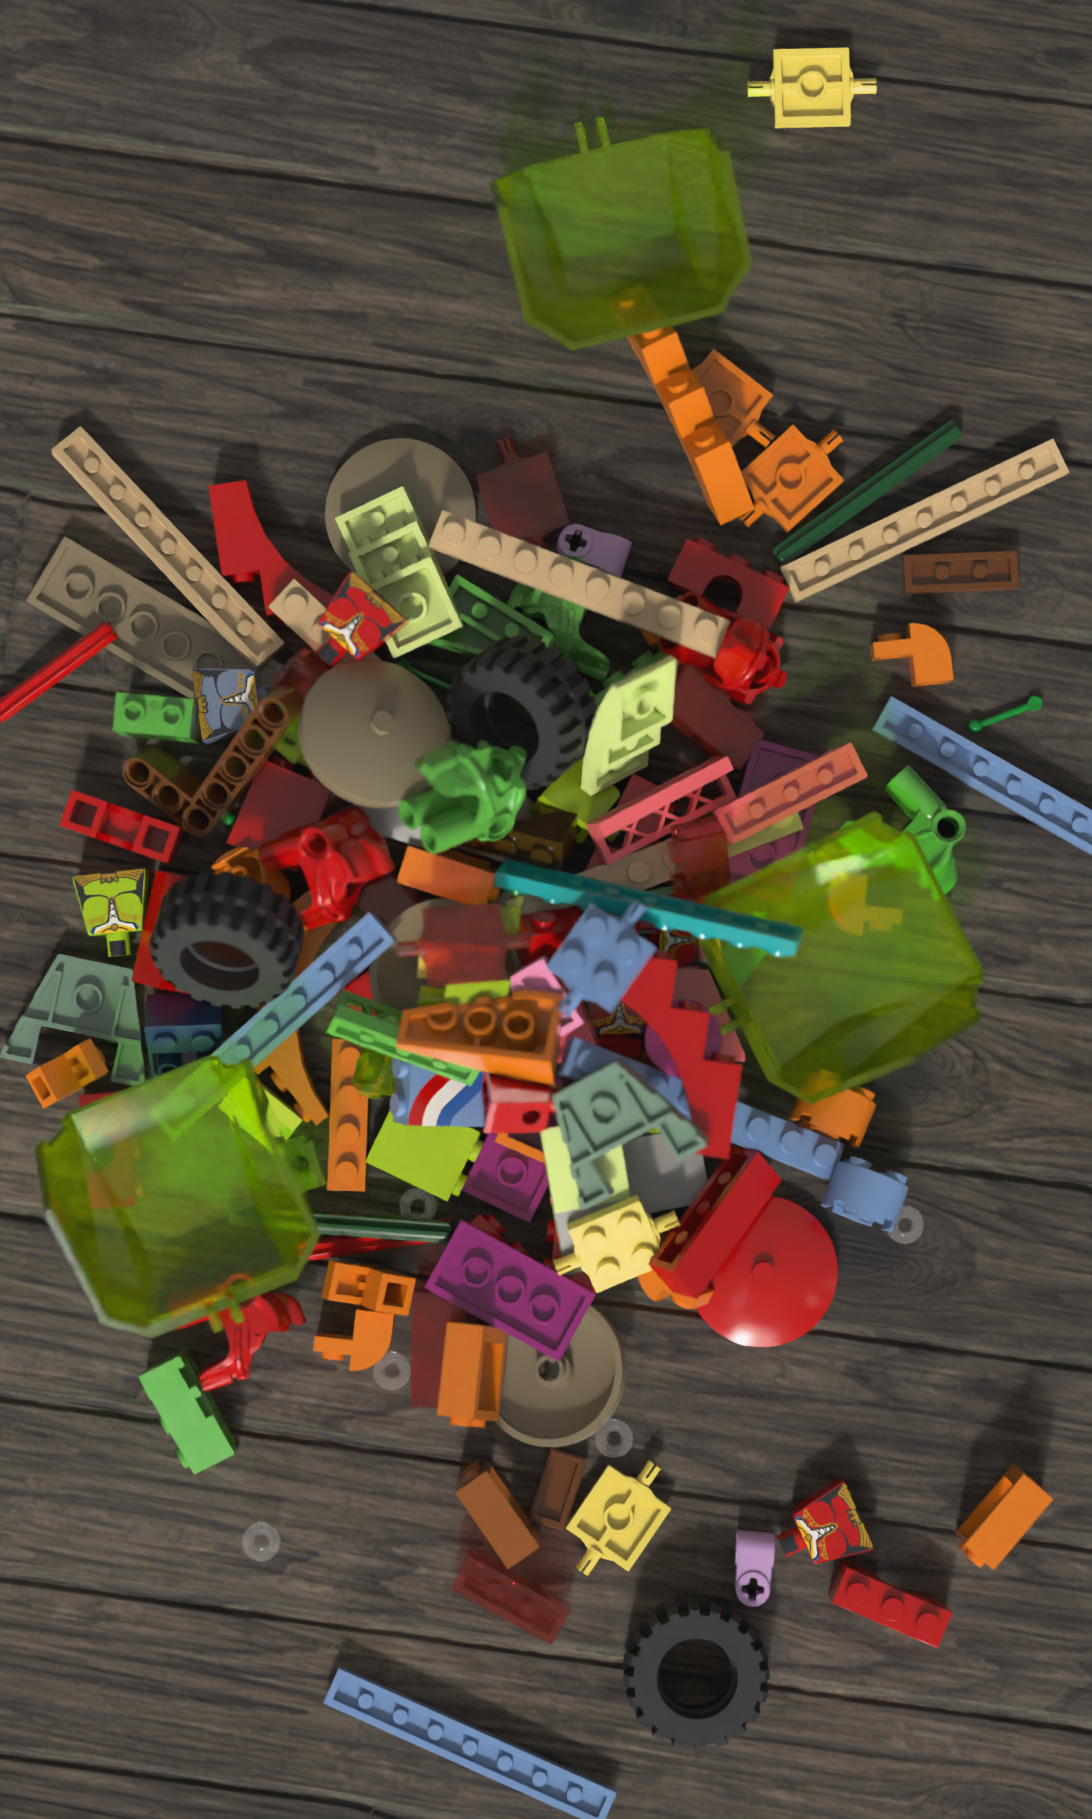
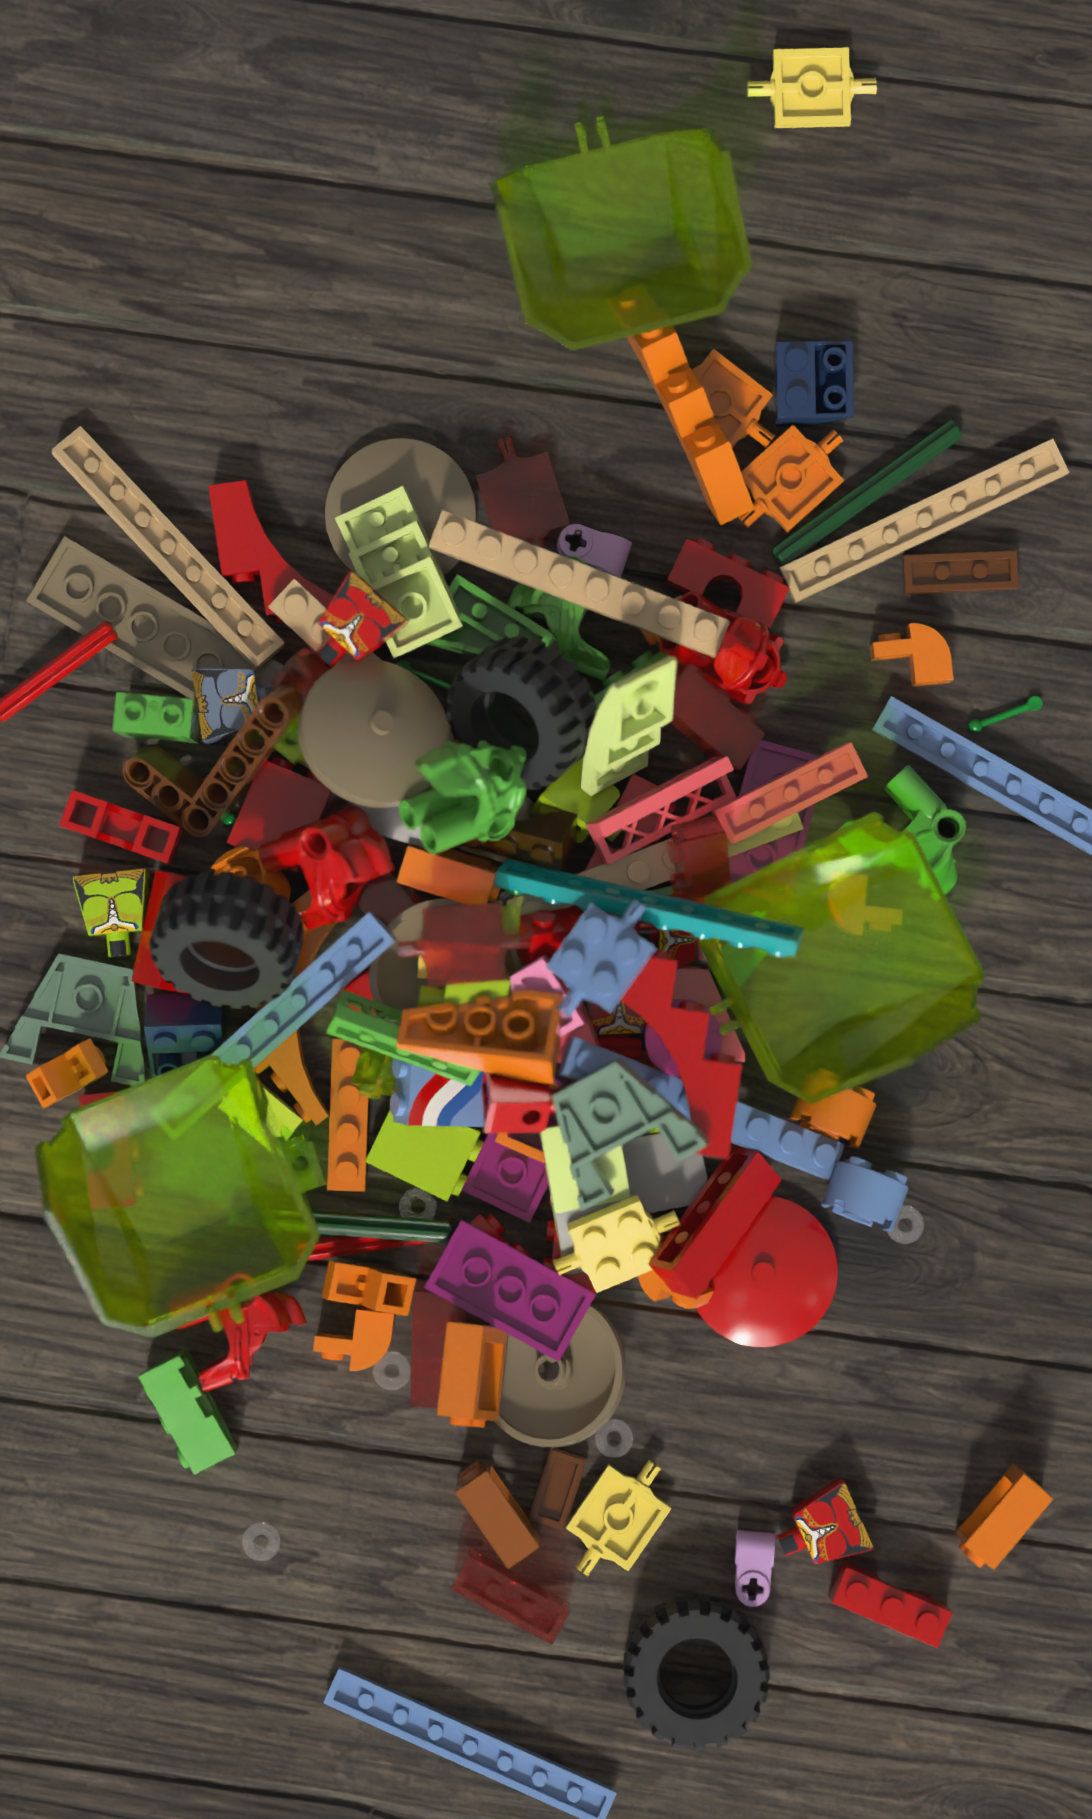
(813, 382): none -> dark blue slope

